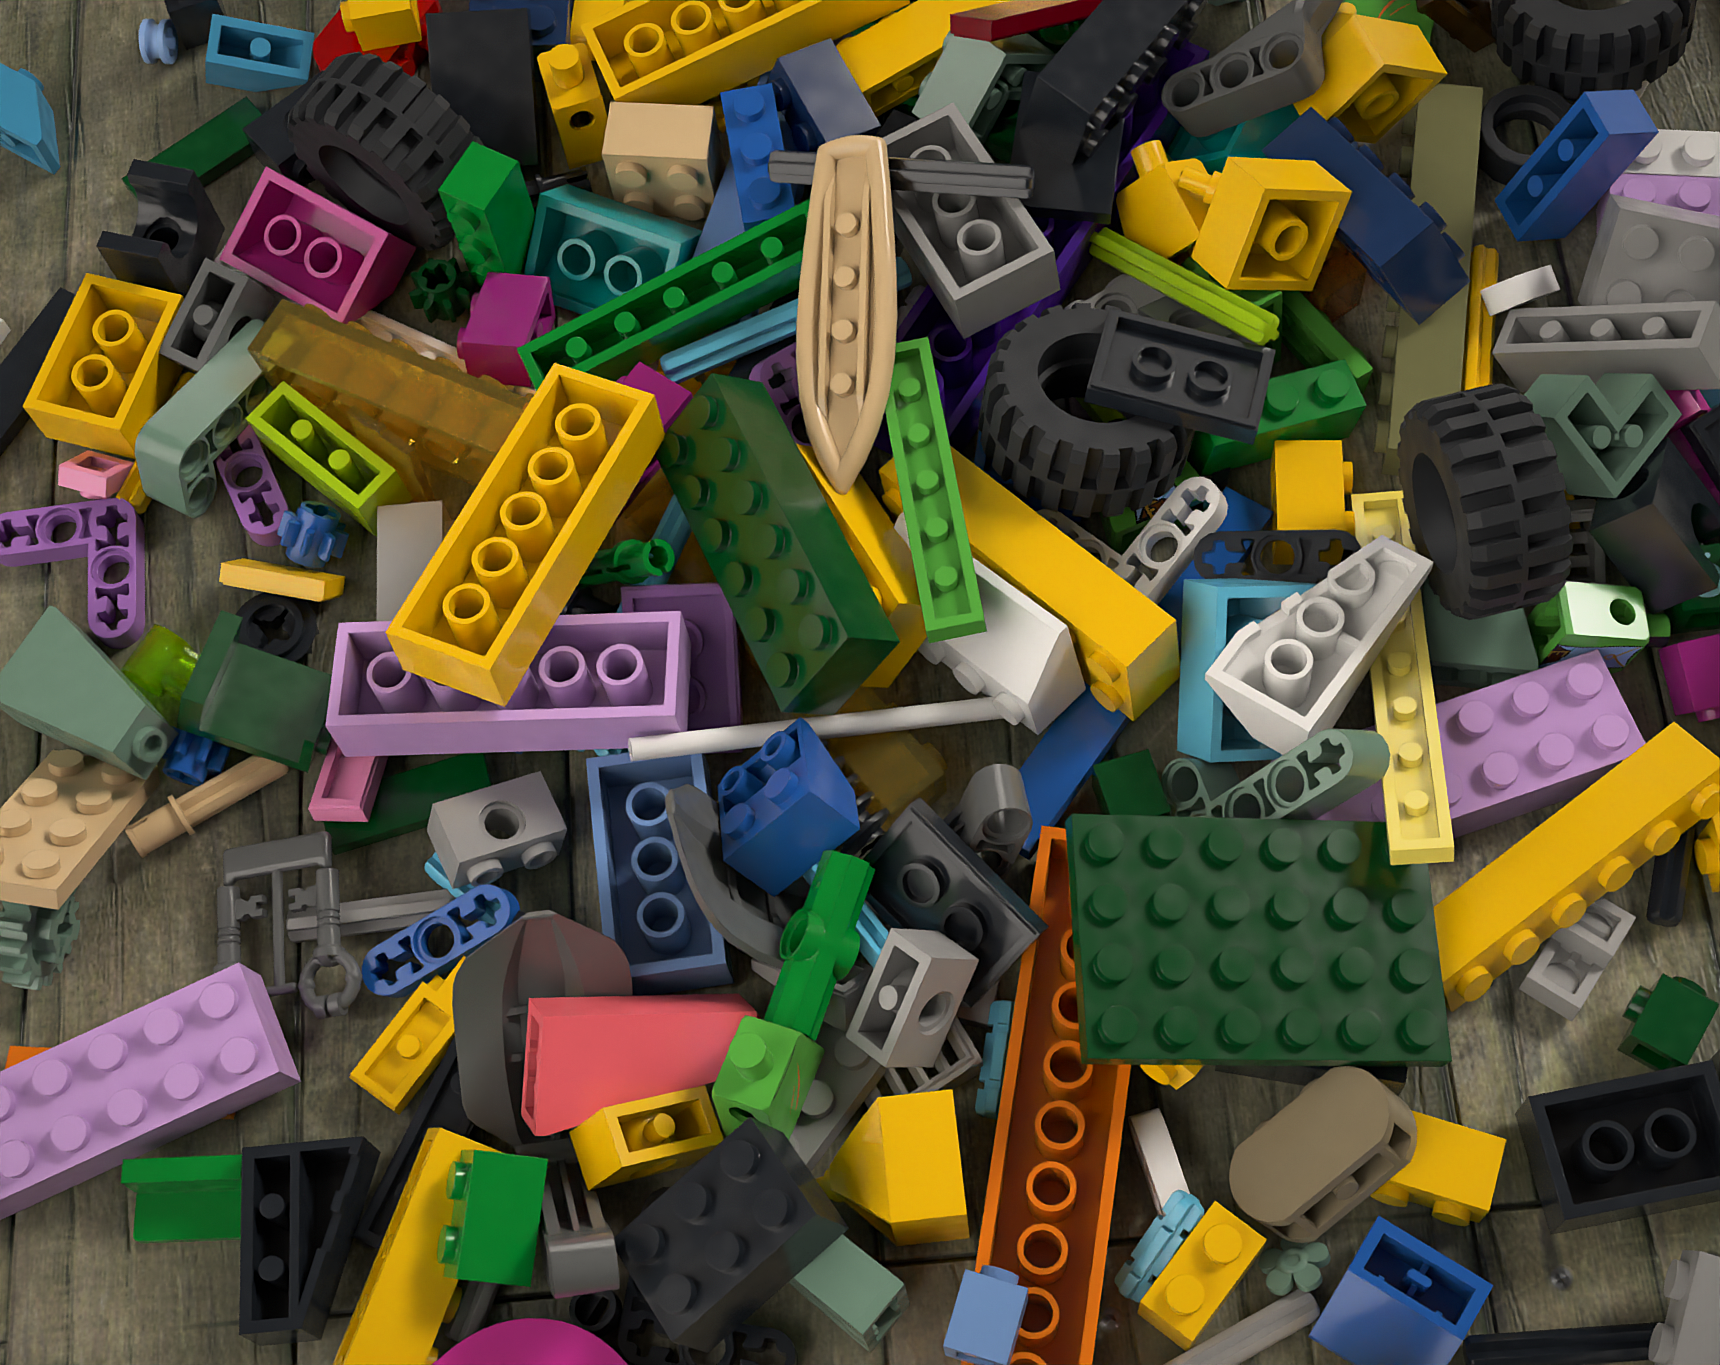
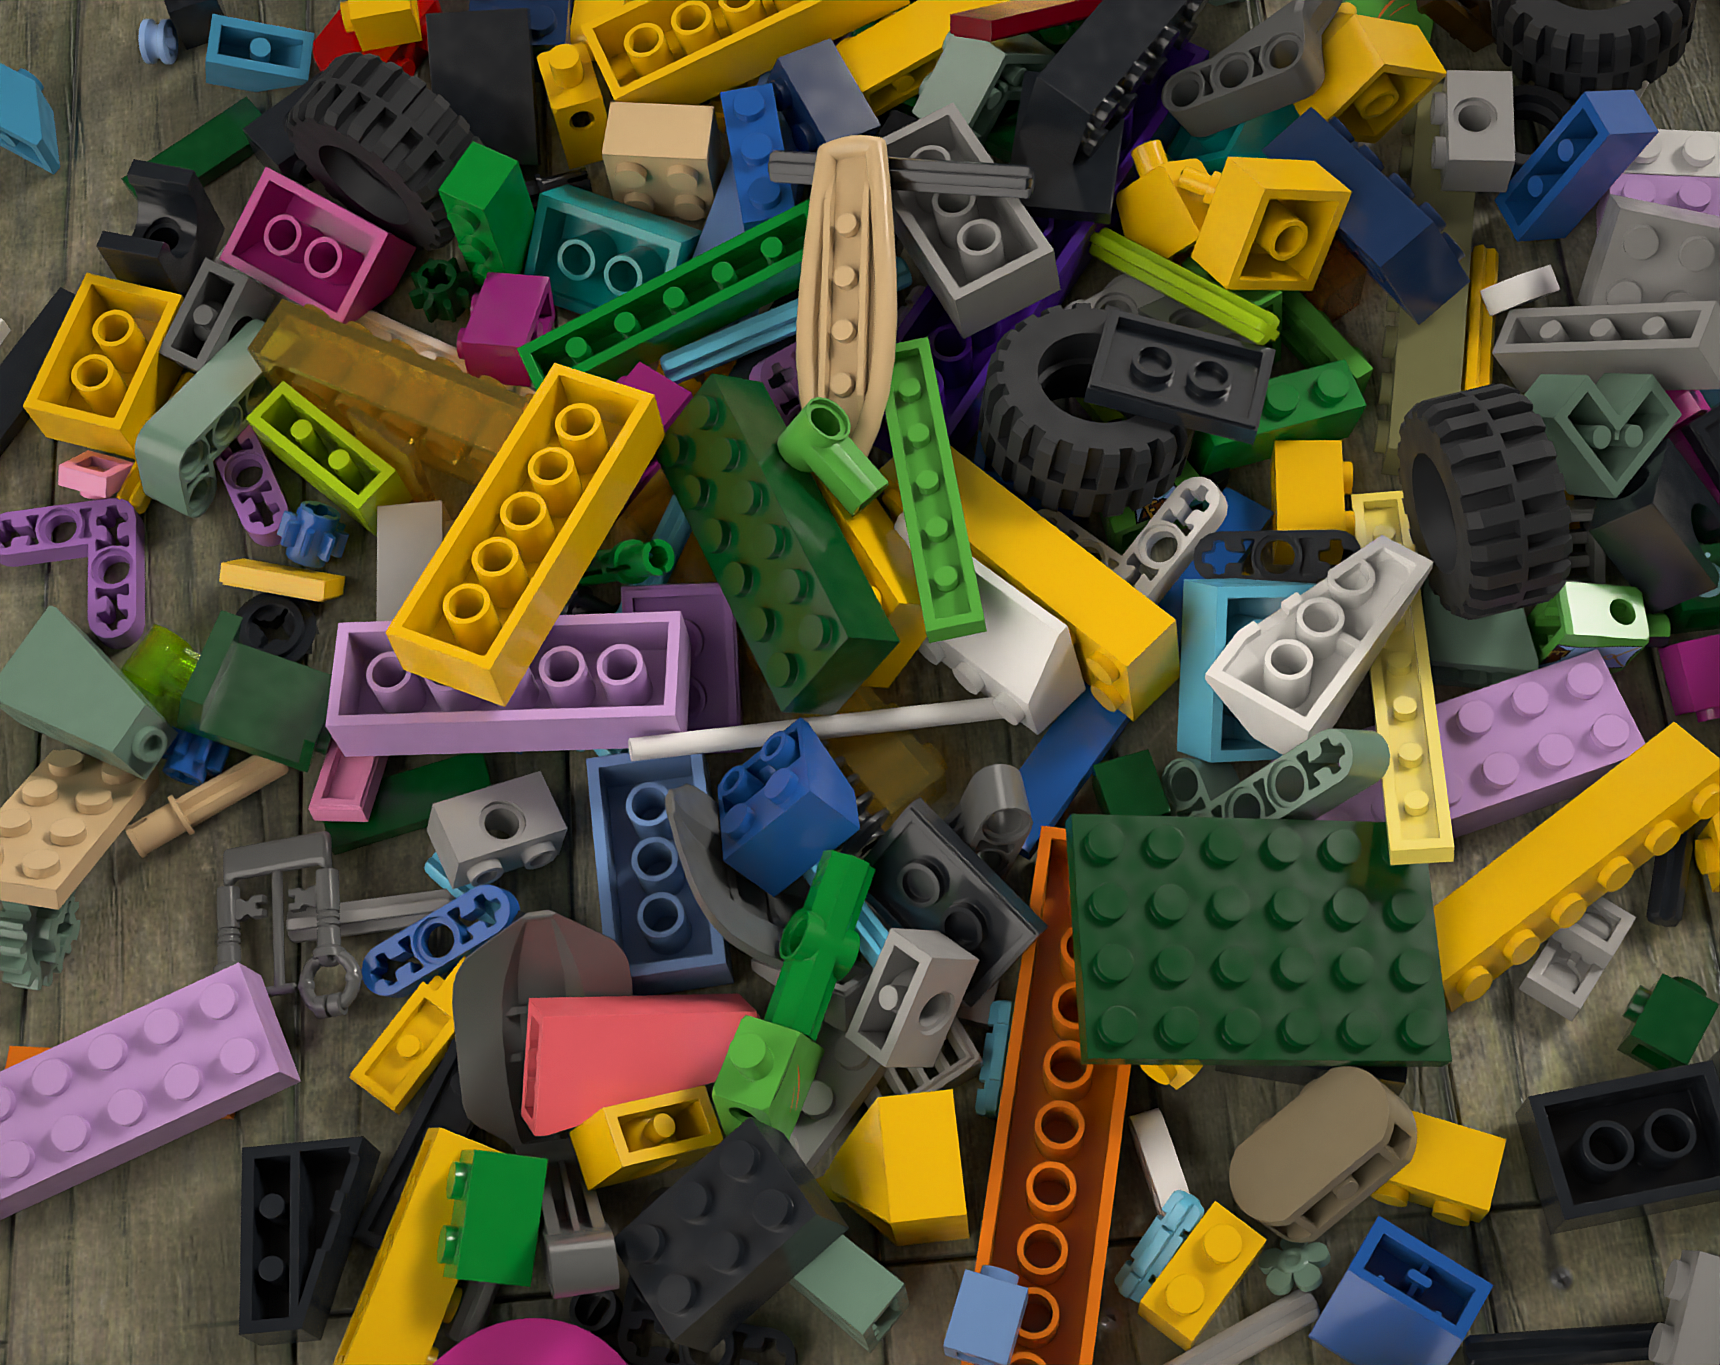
(185, 1198): green panel -> none
(820, 444): none -> bright green piece
(1477, 104): none -> light grey brick

